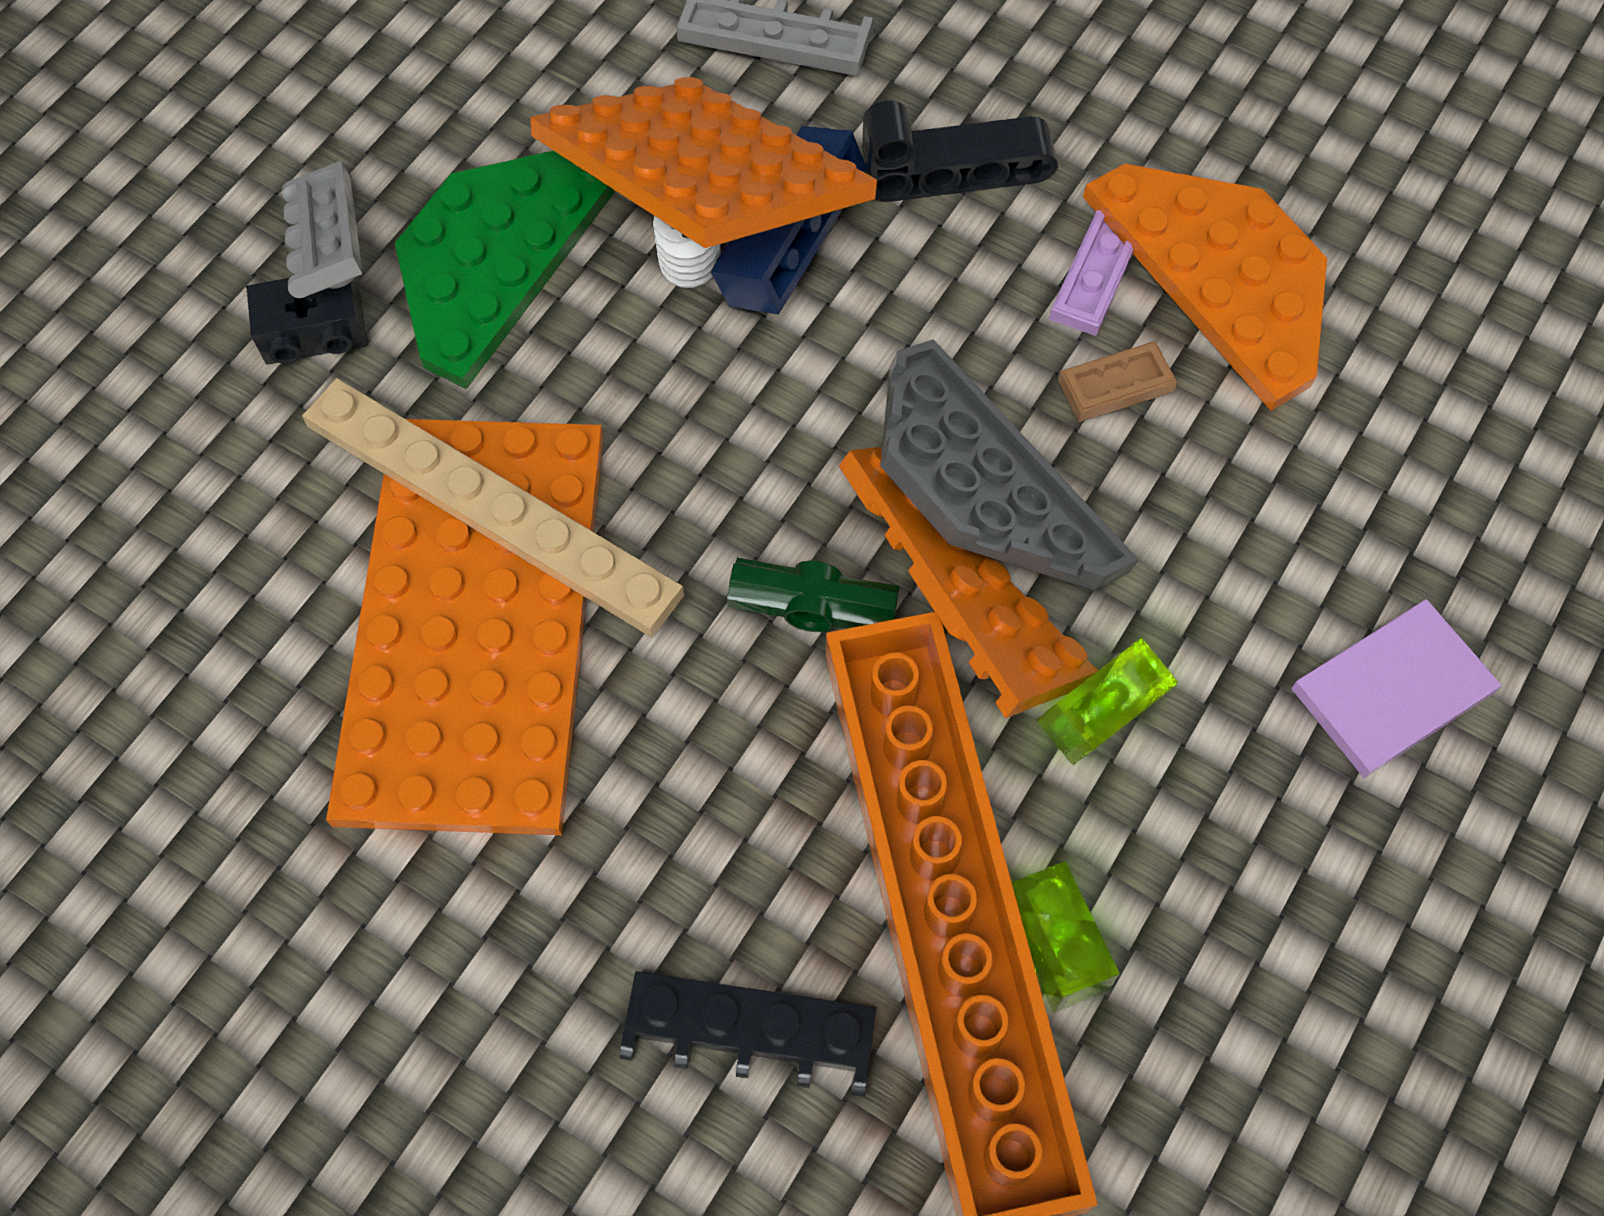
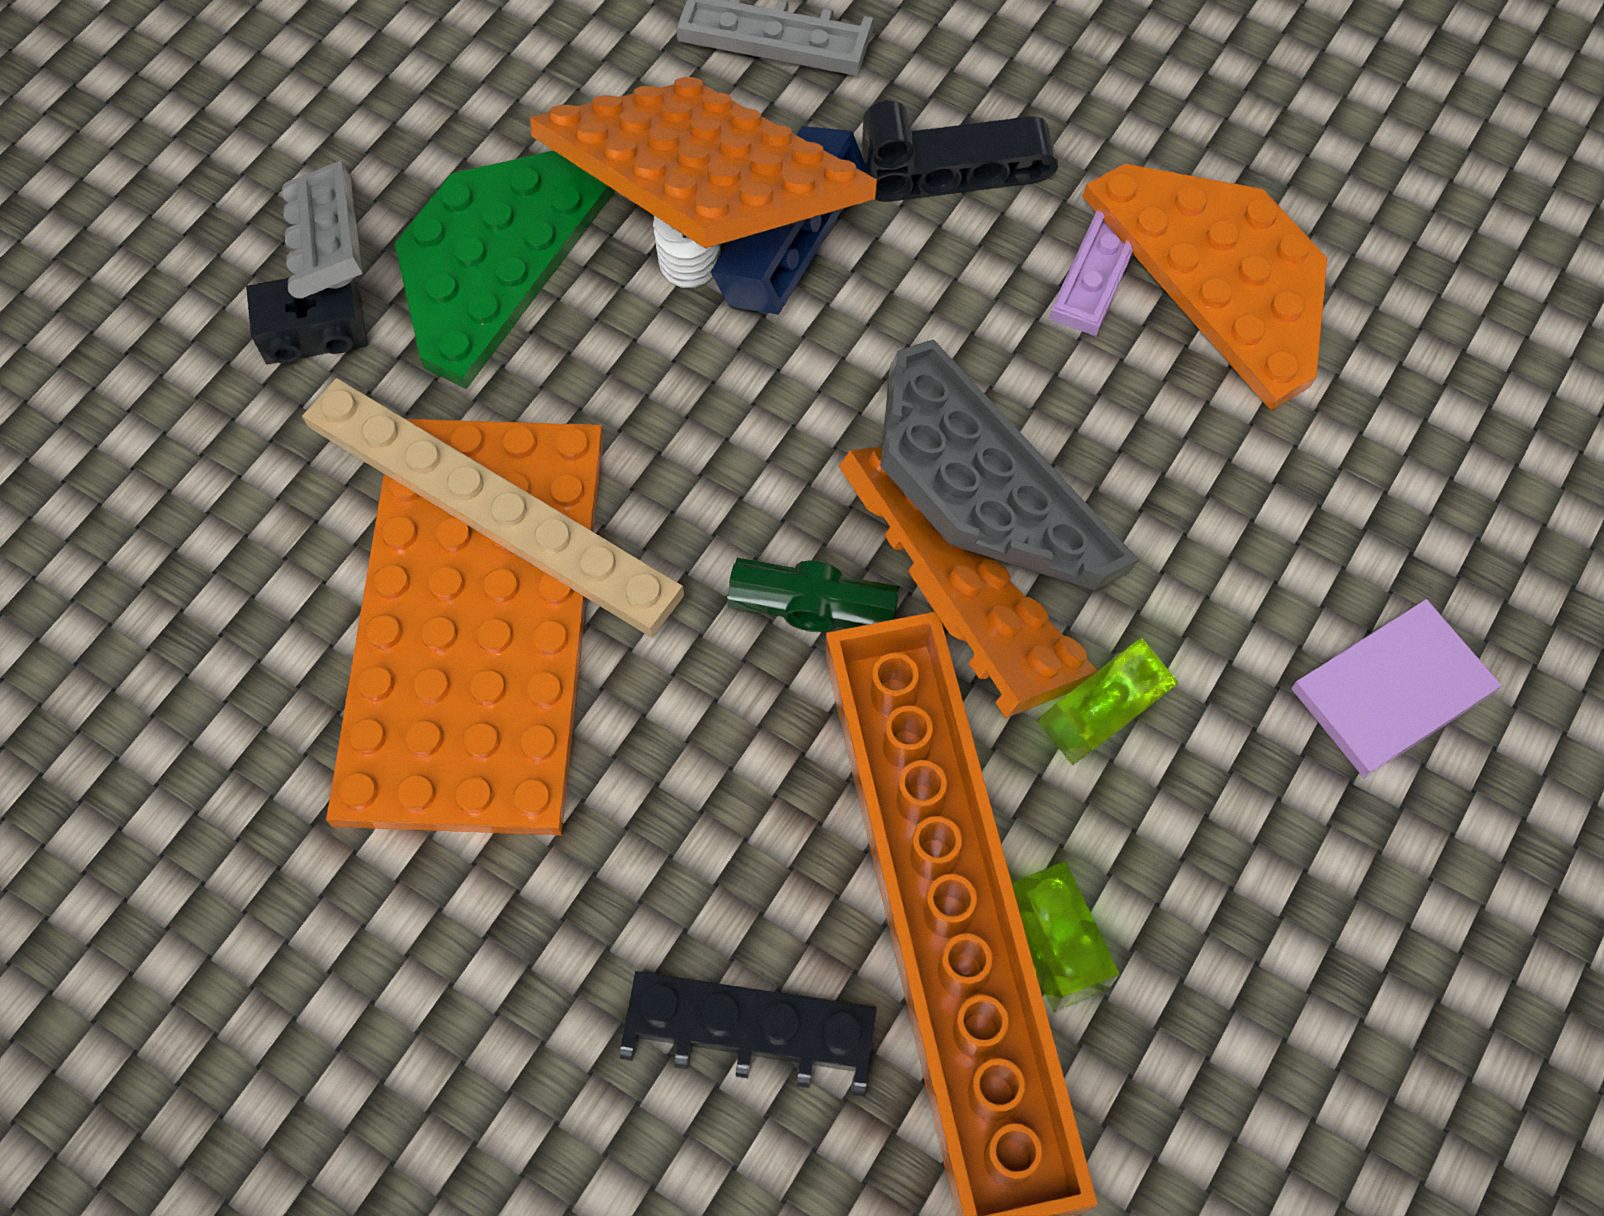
(1117, 381): medium nougat plate -> none

